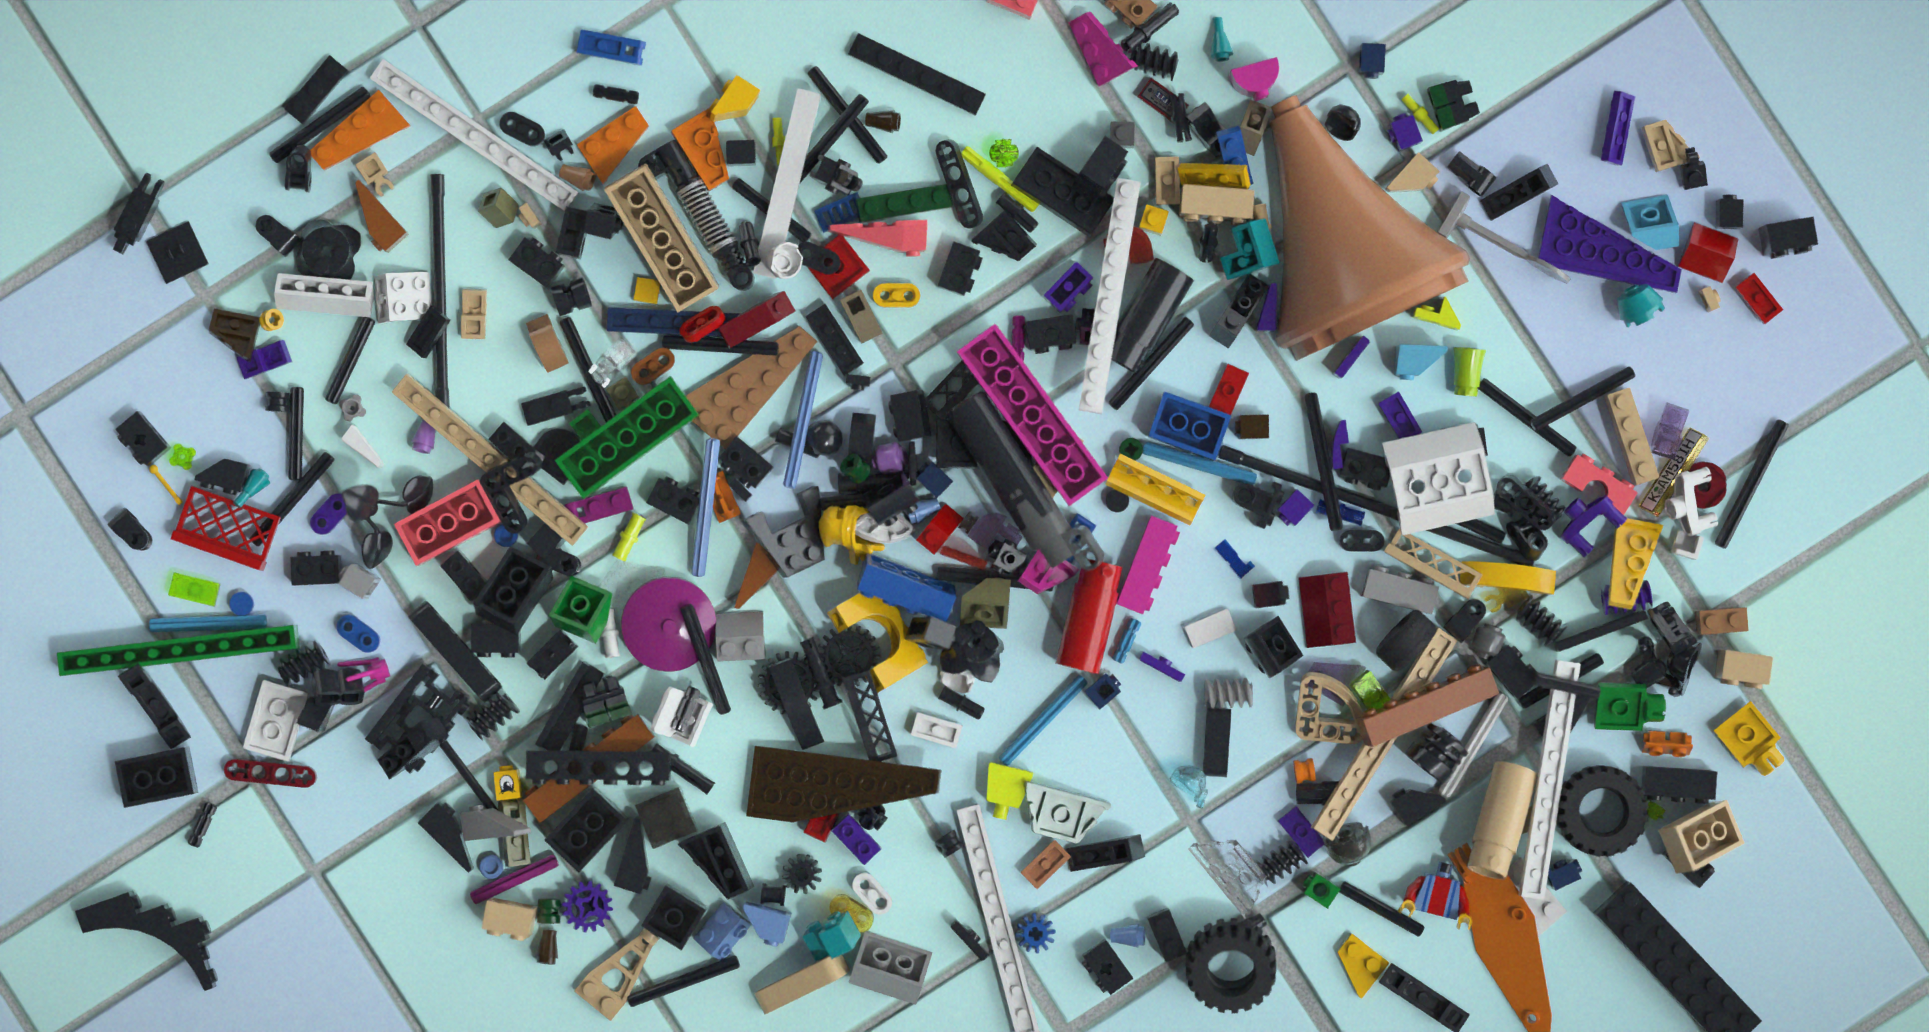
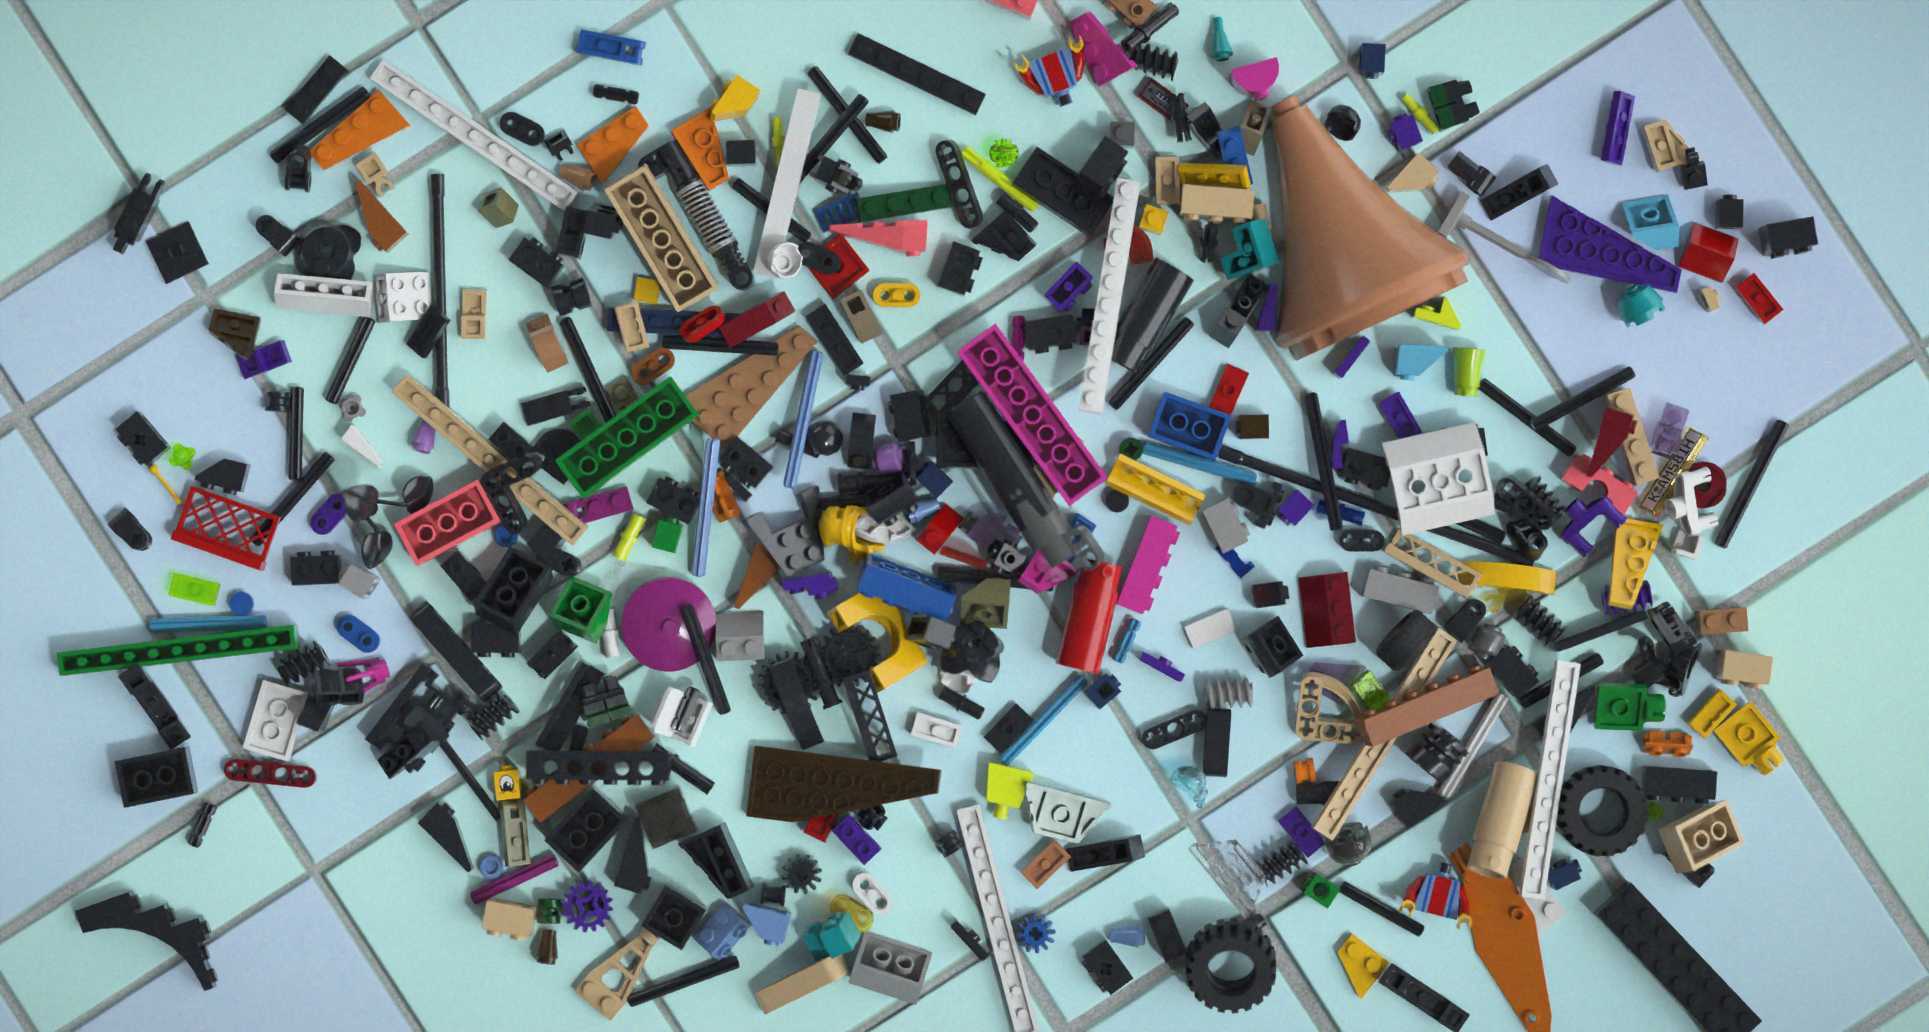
(255, 483): teal cone -> none
(264, 320): yellow bush -> none
(489, 823): light grey slope -> none
(528, 216): tan plate -> none
(612, 362): clear brick -> none
(632, 327): none -> tan plate
(667, 535): none -> green brick
(749, 243): black axle -> none
(817, 585): none -> dark purple plate
(855, 468): dark green wheel -> none
(1008, 728): none -> black plate
(1055, 72): none -> torso
(1188, 717): none -> black beam
(1225, 525): none -> light grey brick
(1566, 685): black axle -> none
(1612, 434): none -> dark red slope
(1711, 713): none -> yellow plate

